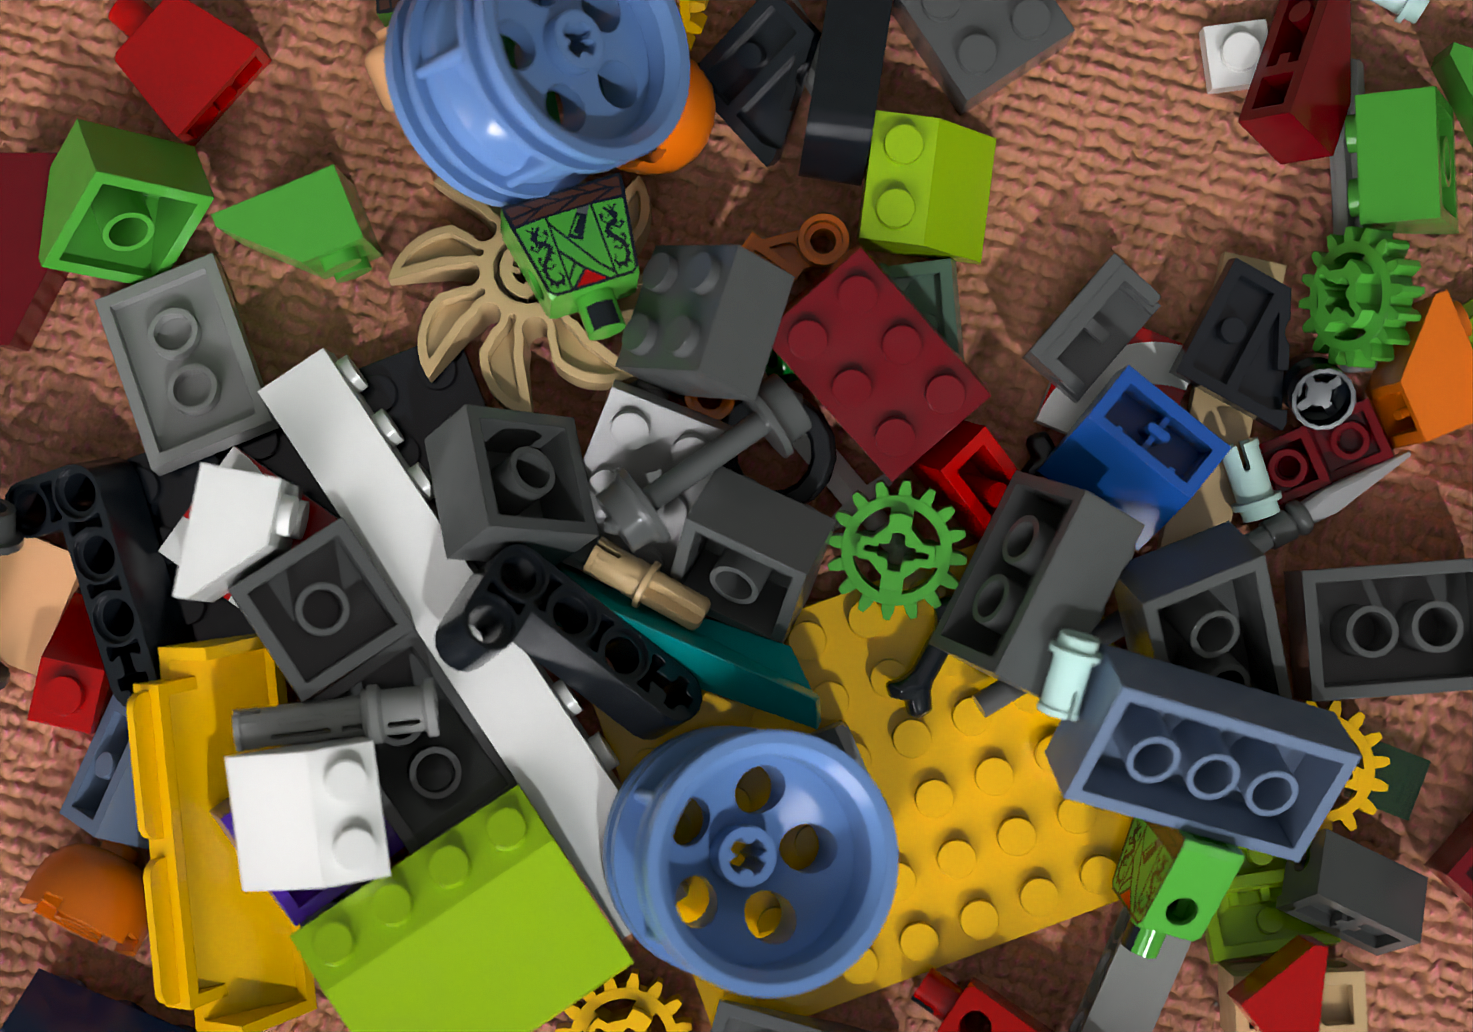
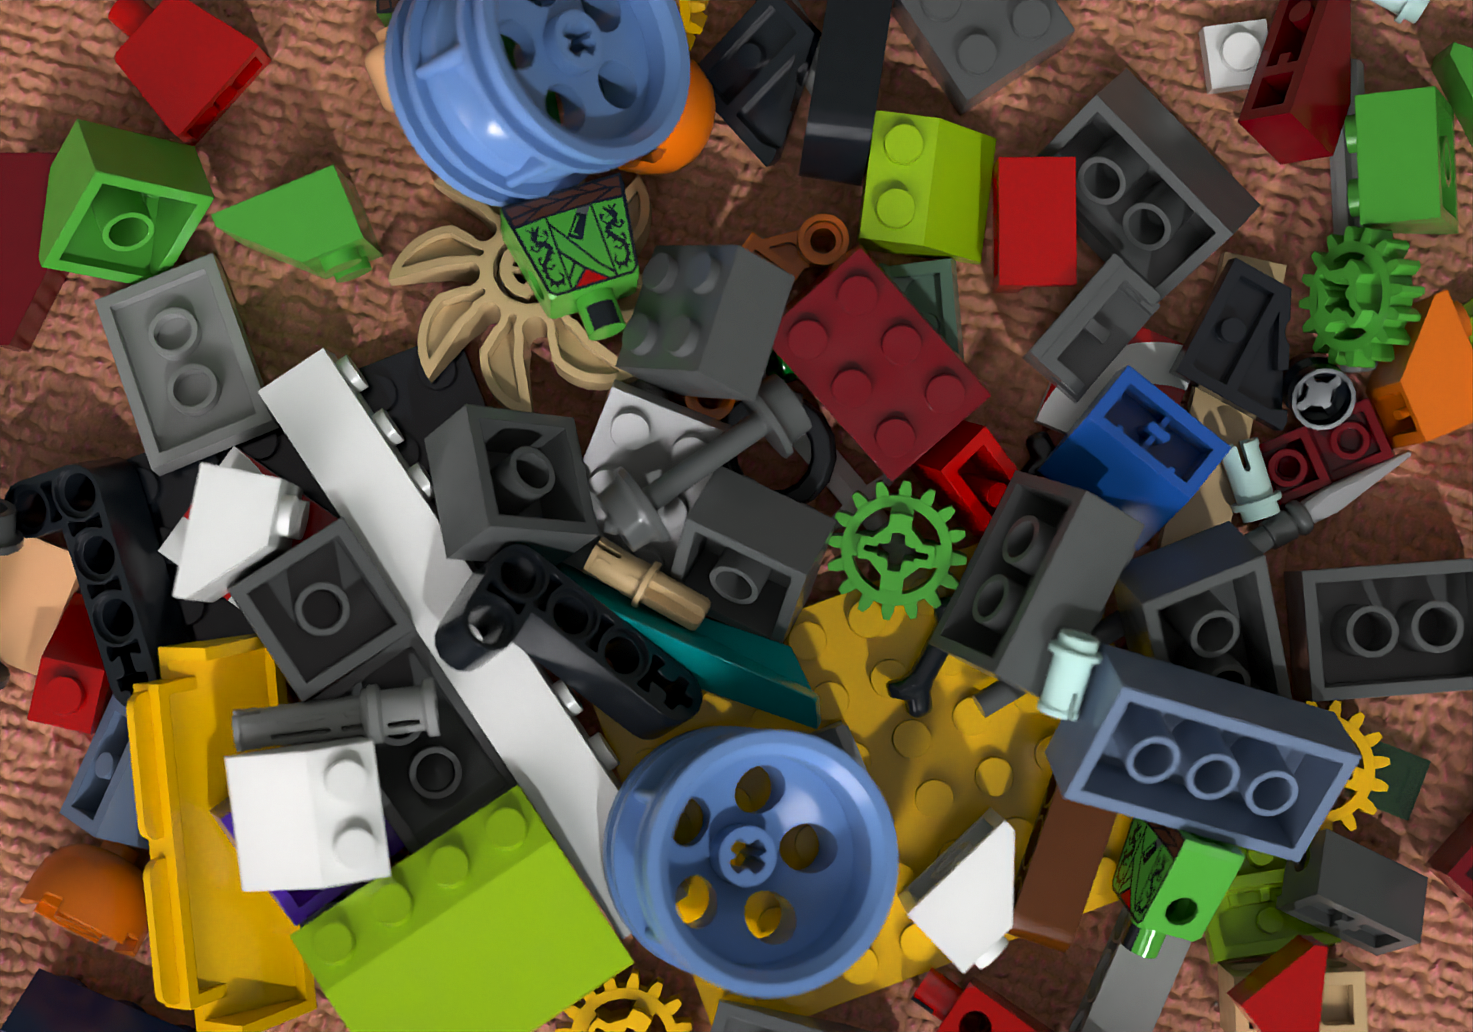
(968, 894): none -> white slope
(1034, 223): none -> red panel
(1059, 869): none -> reddish brown beam
(1148, 185): none -> dark grey slope

